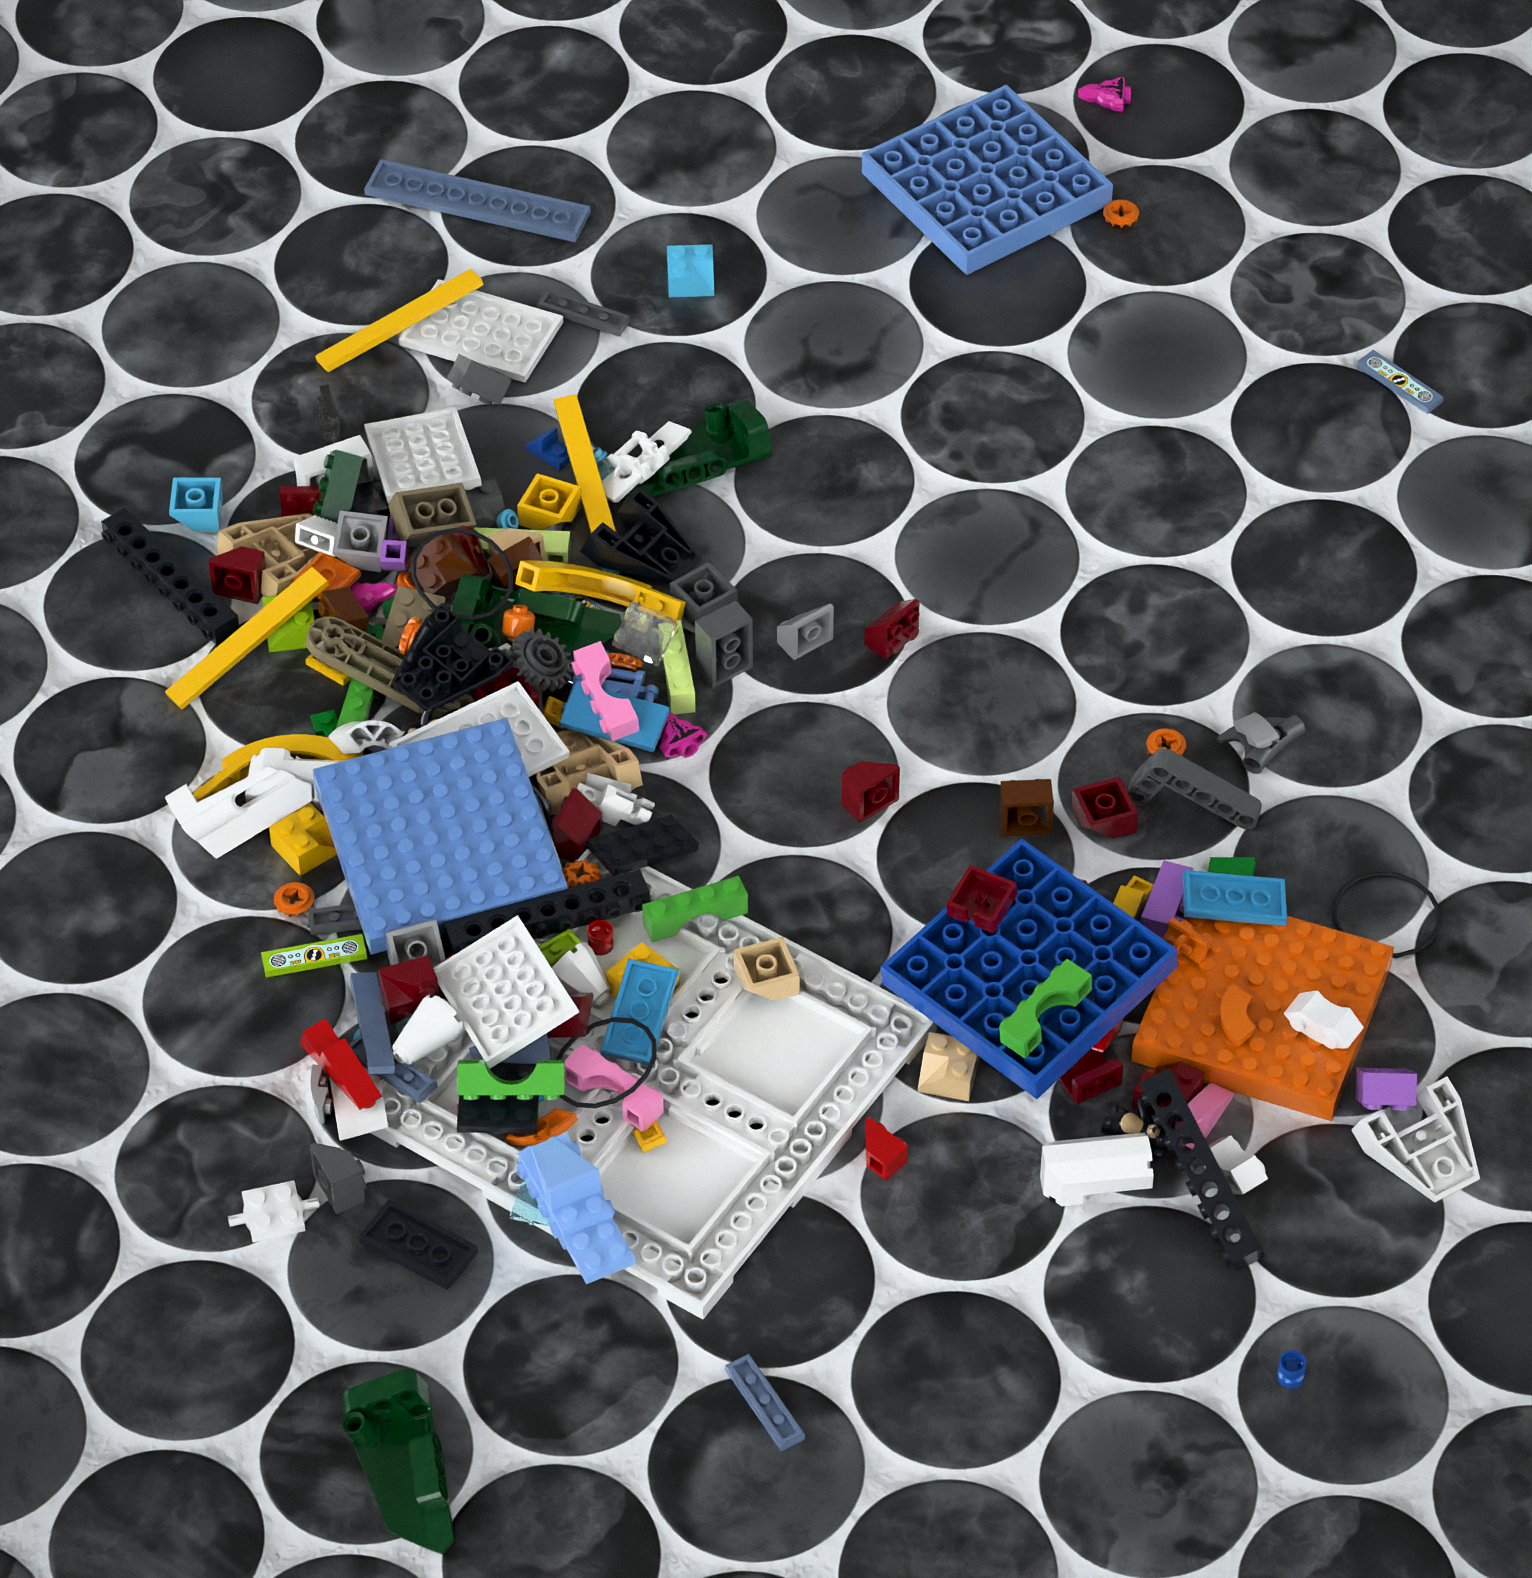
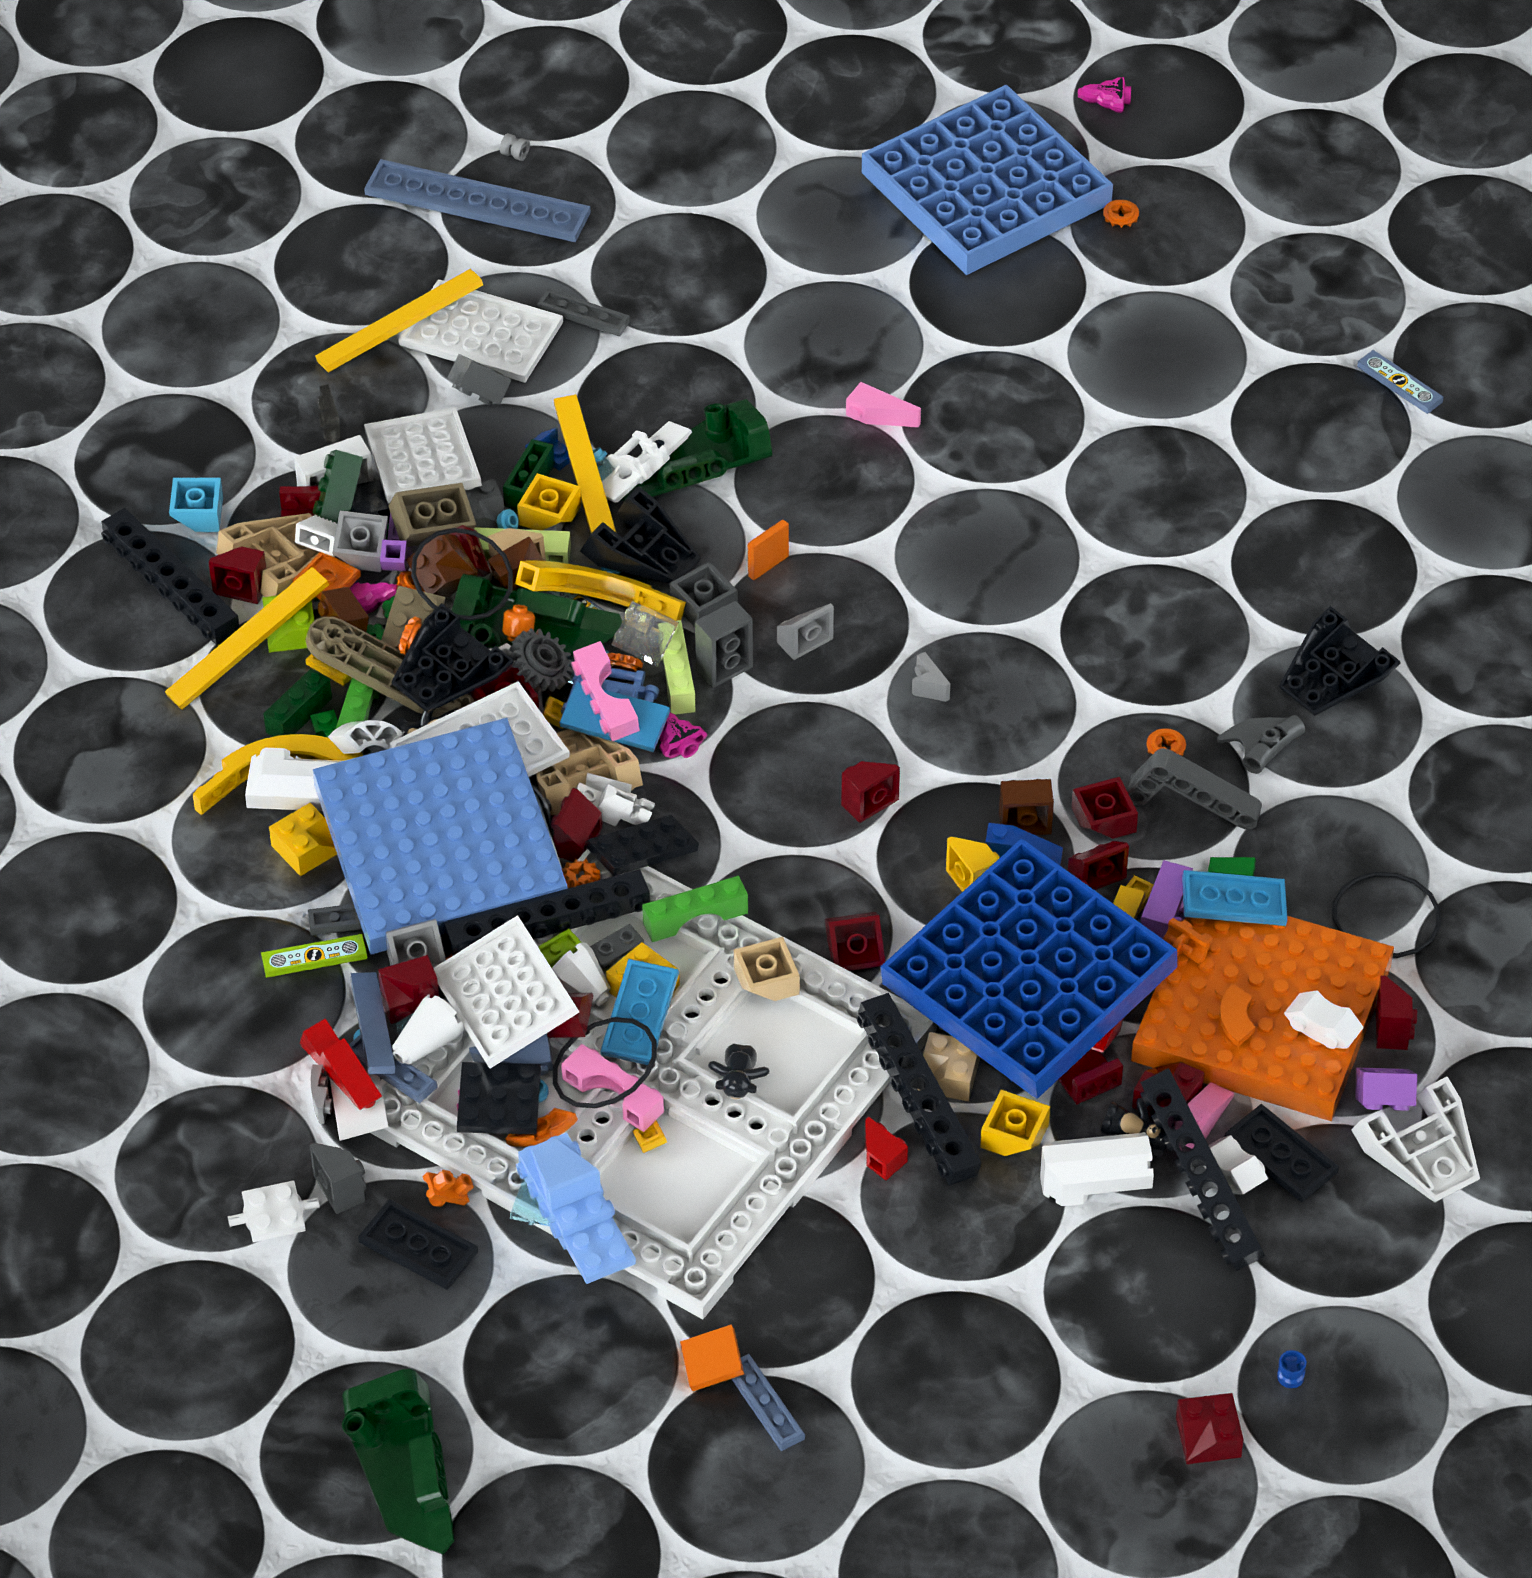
(223, 825): white panel -> none
(289, 892): orange gear -> none
(297, 704): none -> dark green brick
(447, 1188): none -> orange hips
(477, 1079): bright green arch -> none
(516, 147): none -> light grey wheel
(535, 459): none -> dark green brick
(600, 937): red wheel -> none
(616, 945): none -> dark grey bracket
(690, 270): medium azure slope -> none
(712, 1357): none -> orange tile
(738, 1071): none -> black piece
(768, 549): none -> orange tile
(855, 941): none -> dark red slope
(881, 408): none -> bright pink slope
(883, 1011): none -> black brick
(893, 628): dark red slope -> none
(929, 681): none -> light grey slope
(967, 860): none -> yellow slope
(986, 890): dark red piece -> none
(1003, 837): none -> blue slope
(1014, 1124): none -> yellow slope
(1065, 986): bright green arch -> none
(1101, 865): none -> dark red slope
(1209, 1428): none -> dark red slope
(1257, 730): light grey slope -> none
(1283, 1152): none -> black plate
(1334, 664): none -> black wedge
(1394, 1016): none -> dark red slope

